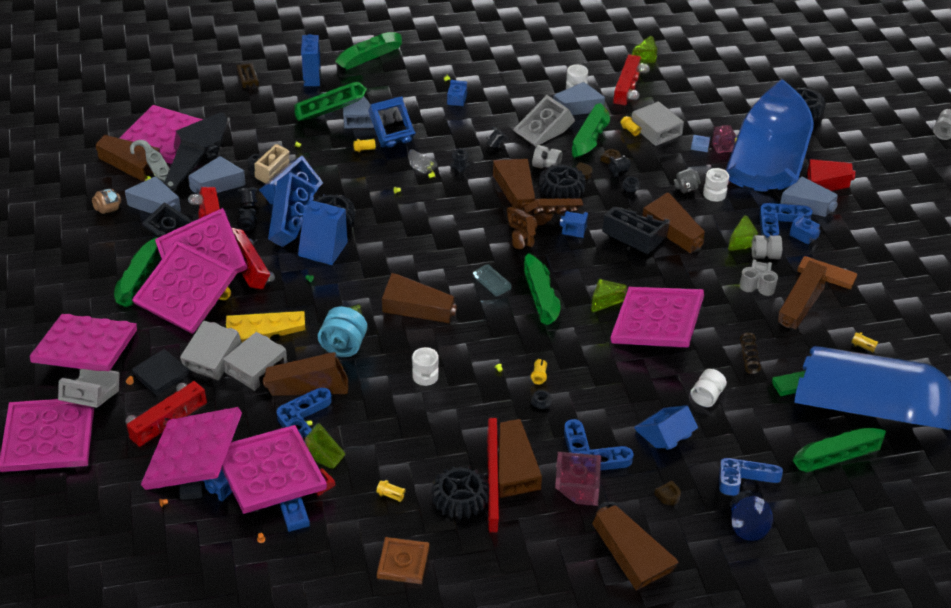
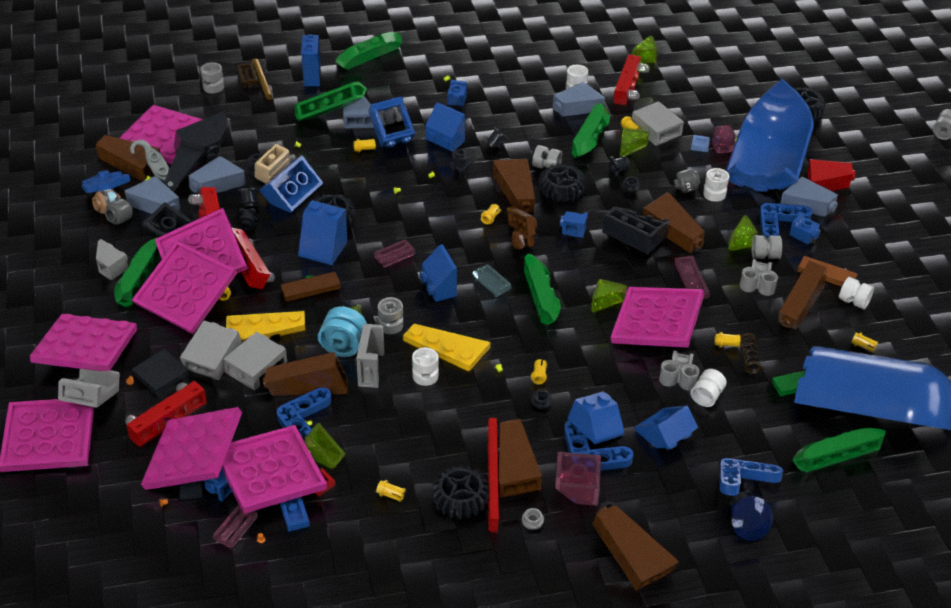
(105, 181): none -> blue plate
(110, 260): none -> light grey slope
(118, 211): none -> dark grey head
(212, 77): none -> light grey wheel
(231, 525): none -> clear pink tile
(263, 82): none -> pearl gold bar
(290, 201): blue wedge -> none
(310, 286): none -> reddish brown tile
(369, 349): none -> light grey panel
(390, 315): none -> light grey wheel
(394, 253): none -> clear pink tile
(403, 560): dark orange tile -> none
(417, 300): reddish brown slope -> none
(421, 162): clear piece -> none
(439, 275): none -> blue slope
(446, 127): none -> blue slope
(451, 347): none -> yellow wing
(488, 216): none -> yellow pin
(530, 515): none -> light grey plate
(544, 122): light grey slope -> none
(546, 208): reddish brown plate -> none
(586, 170): dark brown tile -> none
(597, 417): none -> blue slope
(609, 153): dark brown tile -> none
(633, 141): none -> clear neon green slope
(668, 493): dark brown tile -> none
(679, 371): none -> light grey piece
(690, 274): none -> clear pink tile
(727, 340): none -> yellow pin
(855, 292): none -> white wheel

